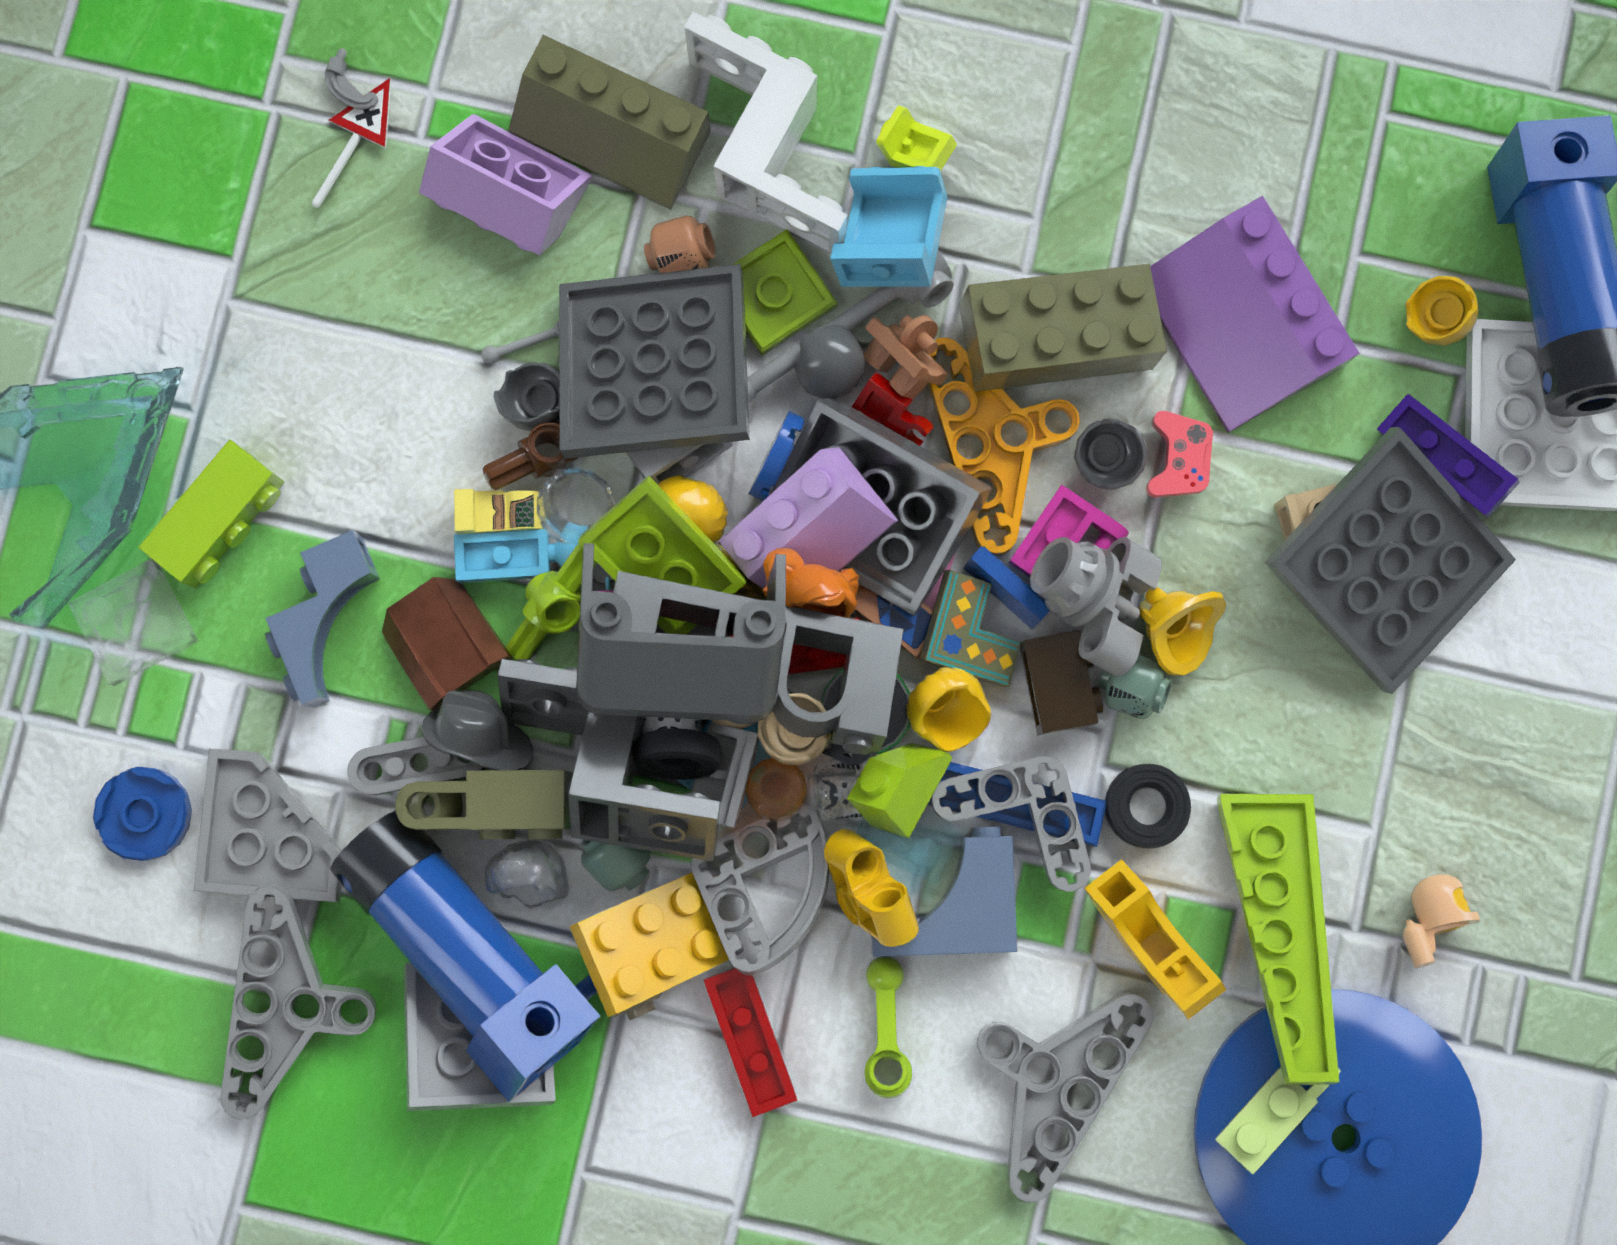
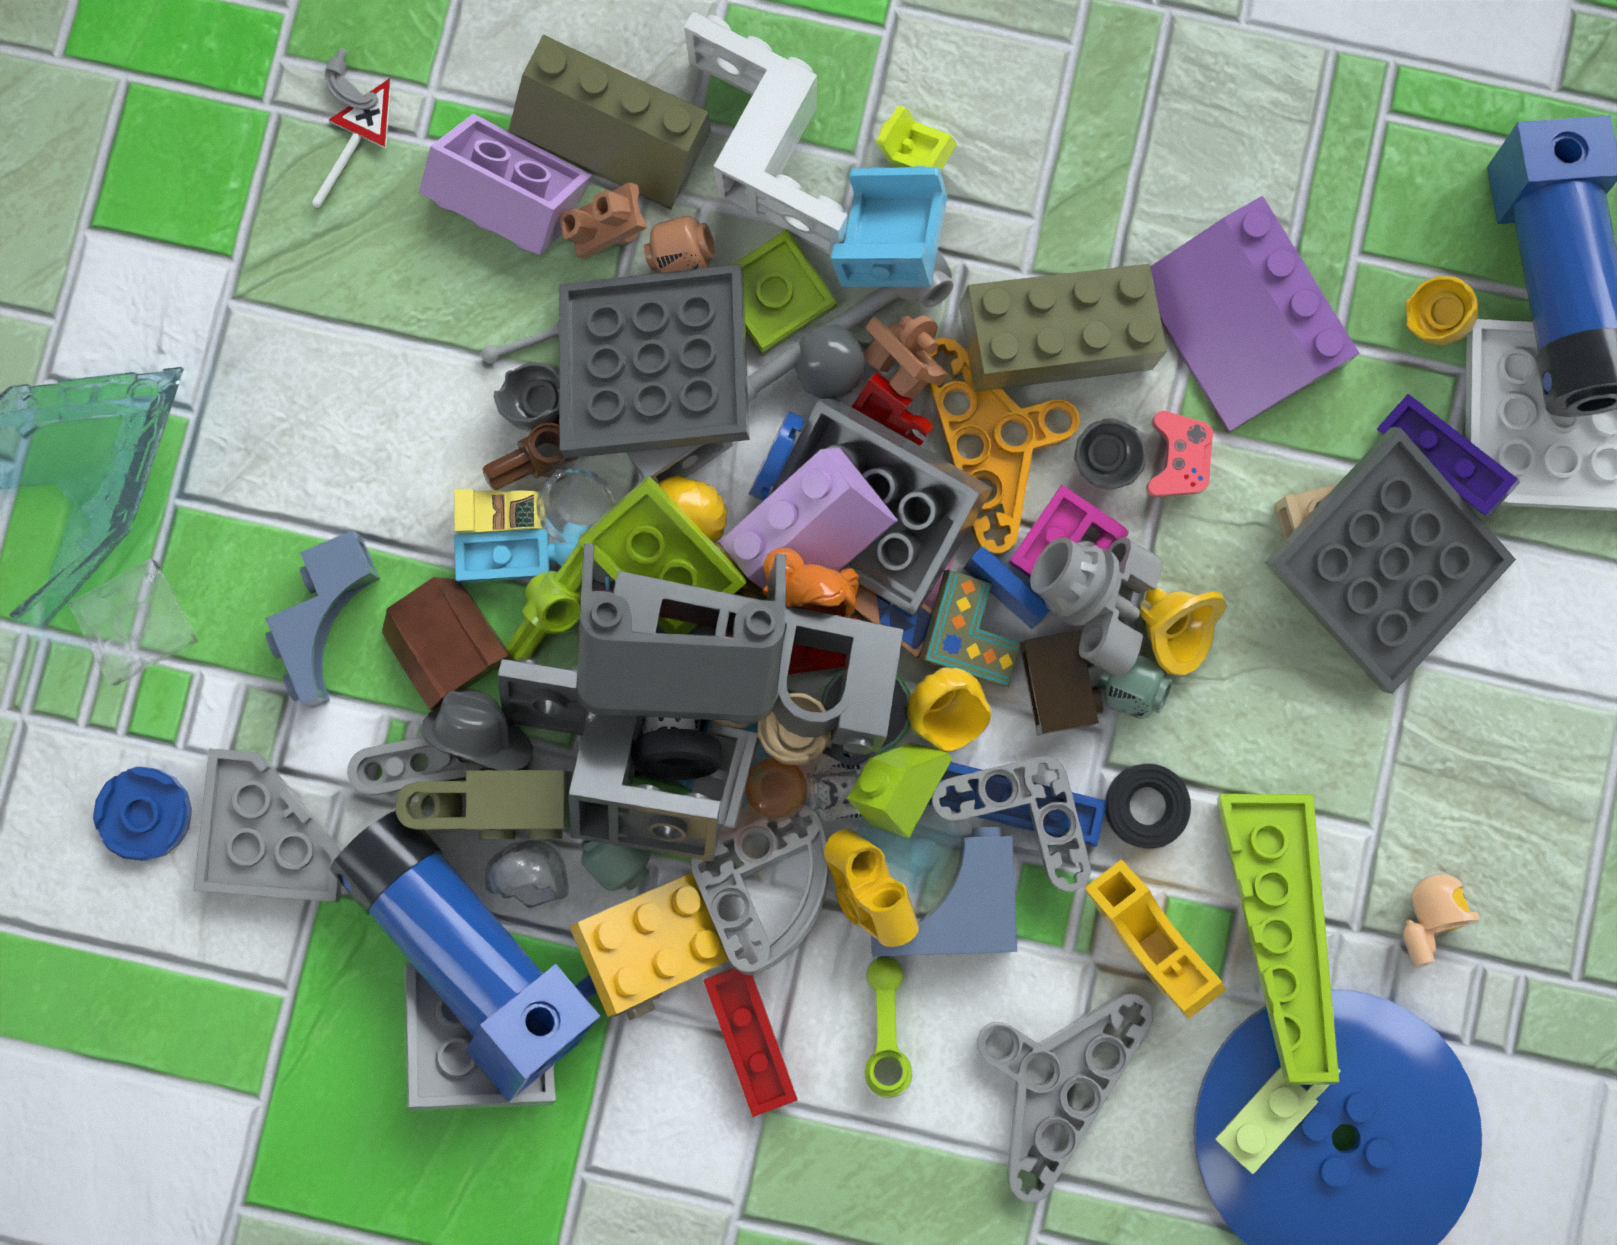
(212, 515): lime brick -> none
(279, 1027): light grey beam -> none
(604, 222): none -> nougat hips

